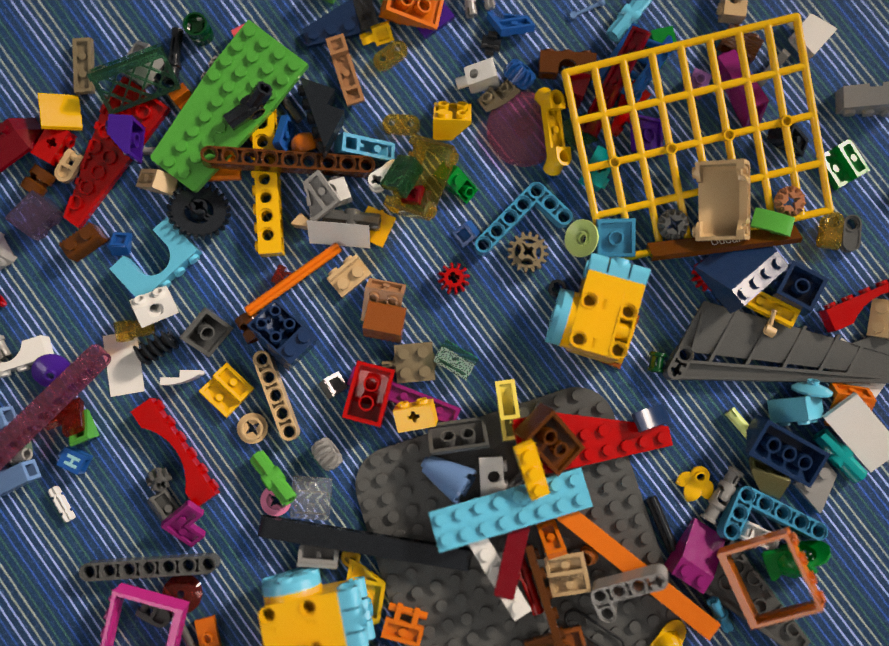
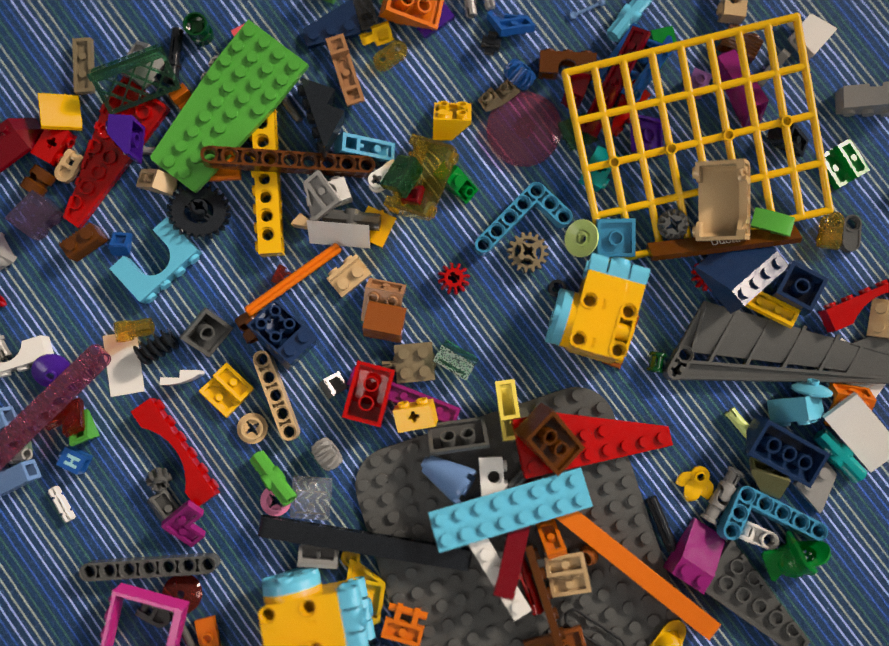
(149, 314): white brick -> none
(250, 106): black piece -> none
(284, 133): blue plate -> none
(303, 142): orange hair -> none
(400, 126): clear yellow plate -> none
(466, 233): blue slope -> none
(479, 76): white torso -> none
(531, 469): yellow plate -> none
(557, 154): yellow plate -> none
(651, 418): dark blue slope -> none
(657, 581): light grey beam -> none
(720, 614): dark azure axle -> none
(768, 329): tan hand -> none
(779, 615): orange window -> none
(782, 197): nougat gear -> none

